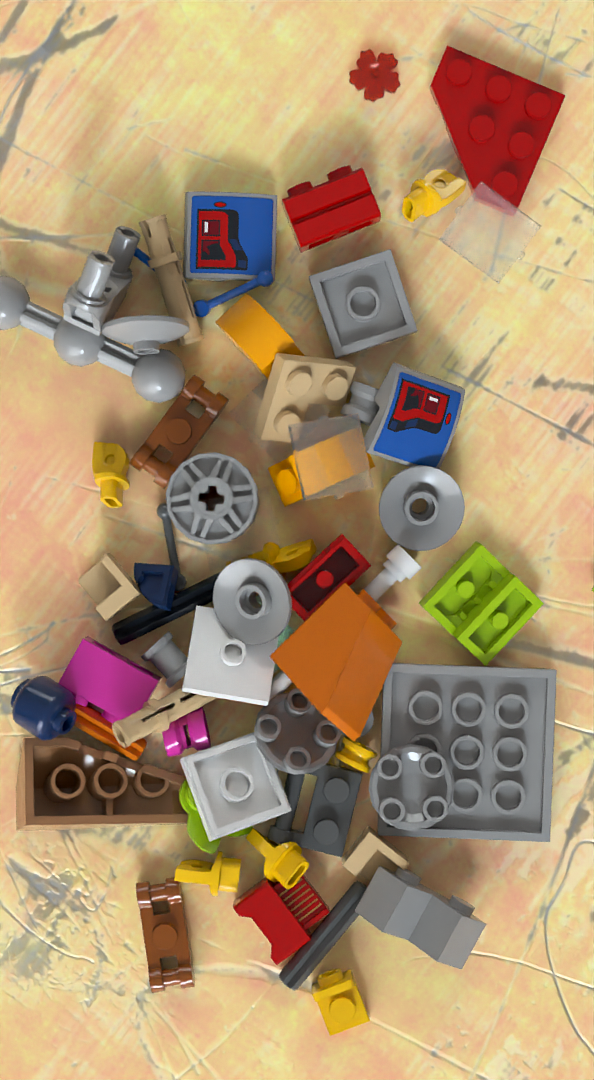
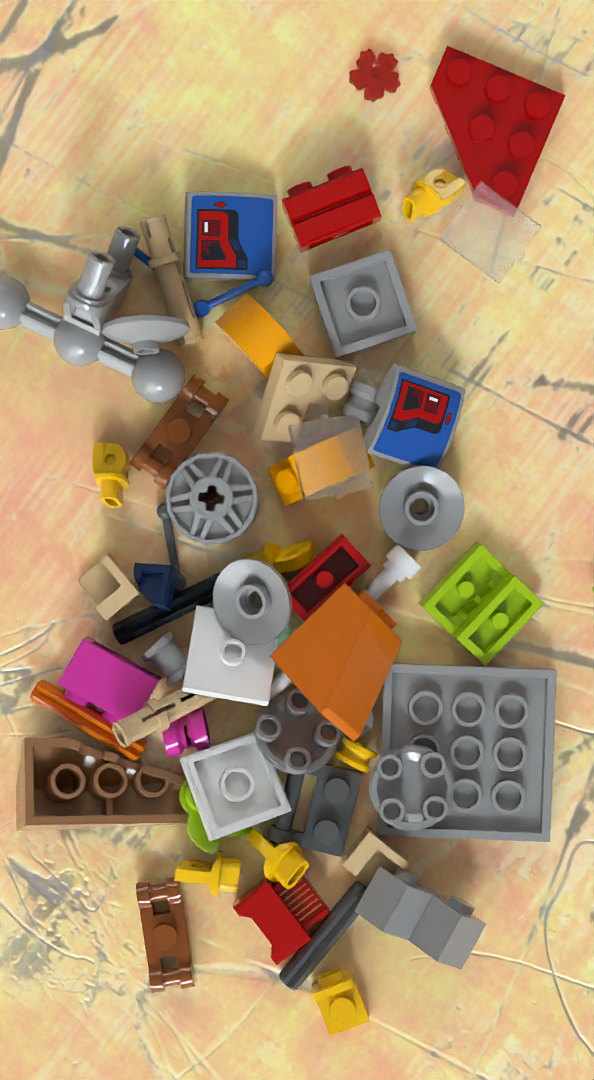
(43, 707): dark blue head -> none

